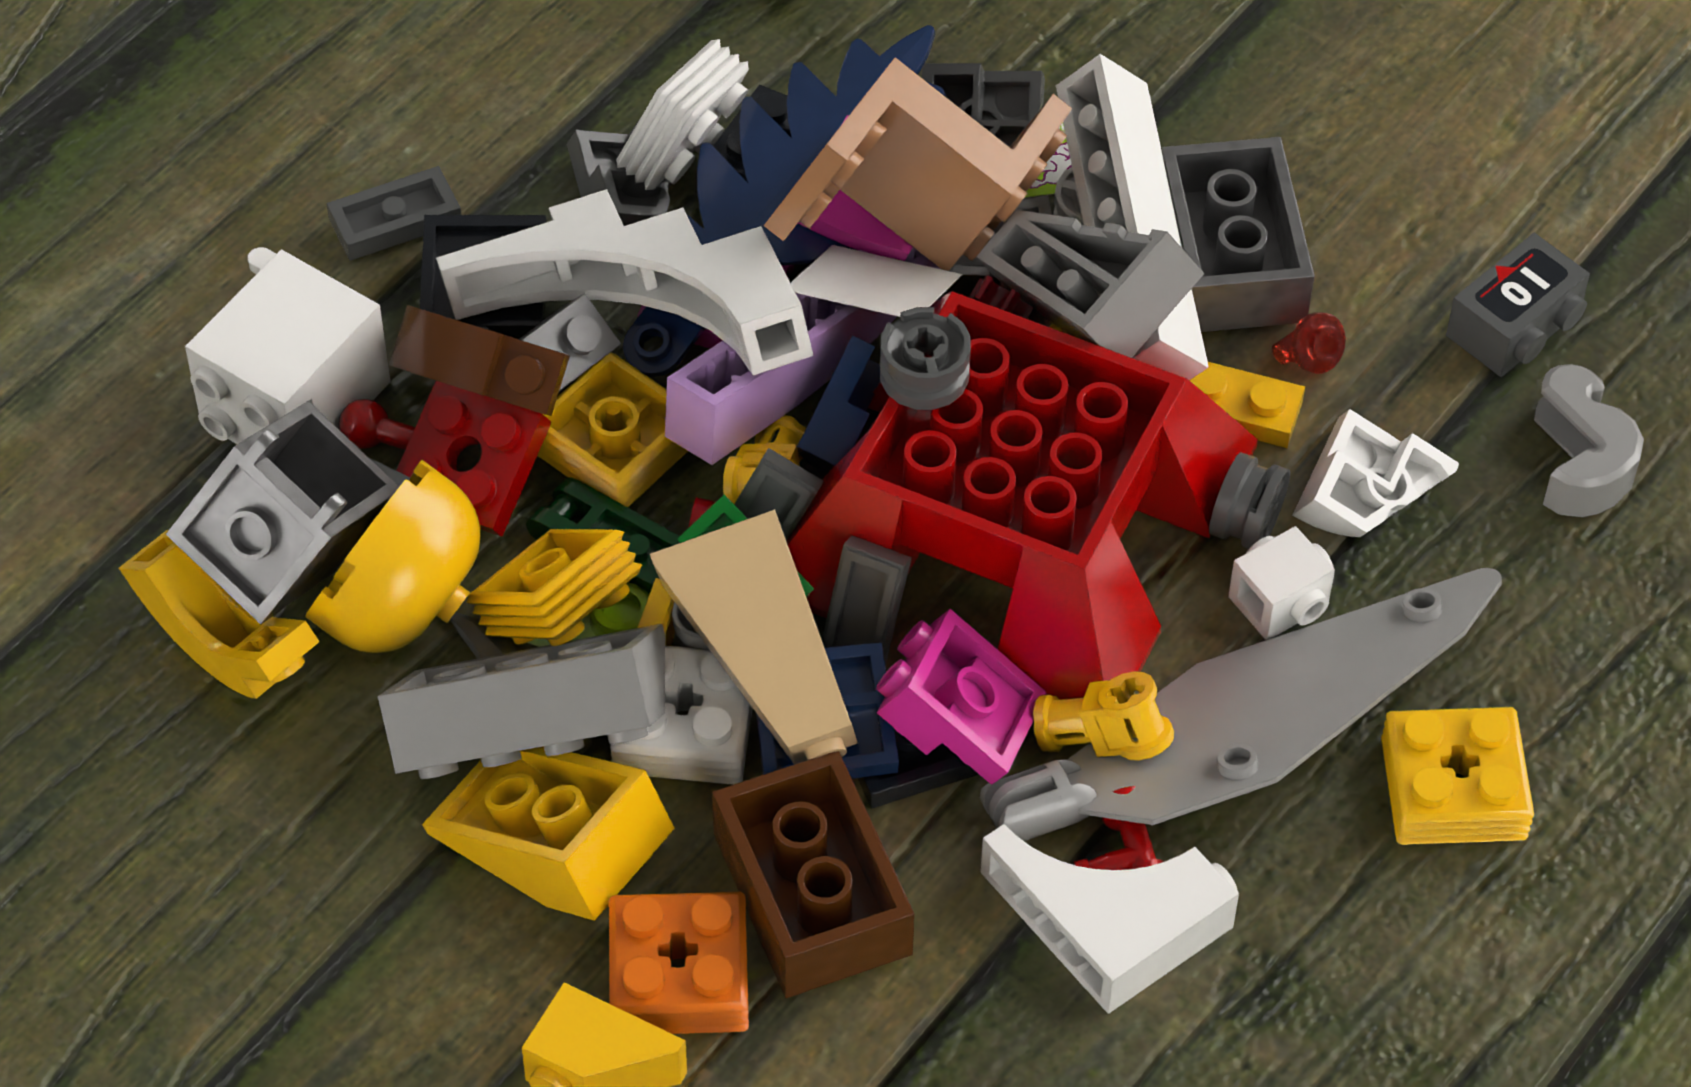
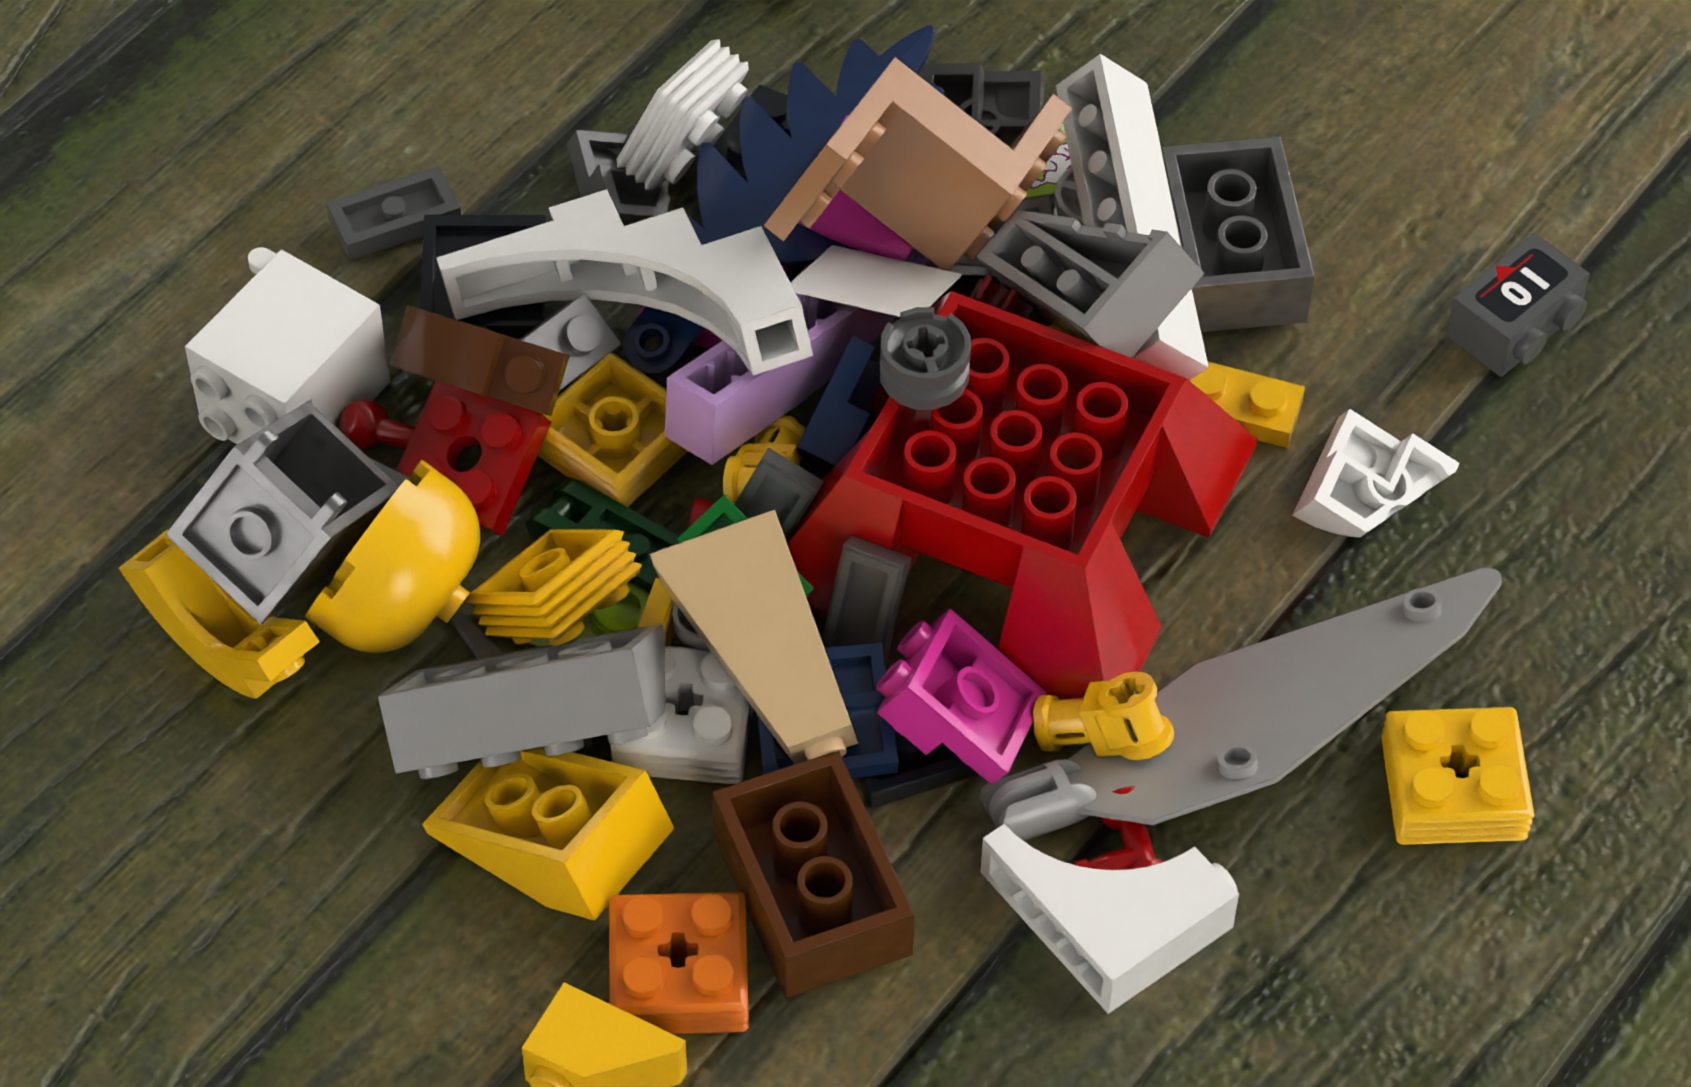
(1249, 500): dark grey wheel -> none
(1282, 582): white brick -> none
(1314, 343): clear red plate -> none
(1598, 438): light grey animal -> none

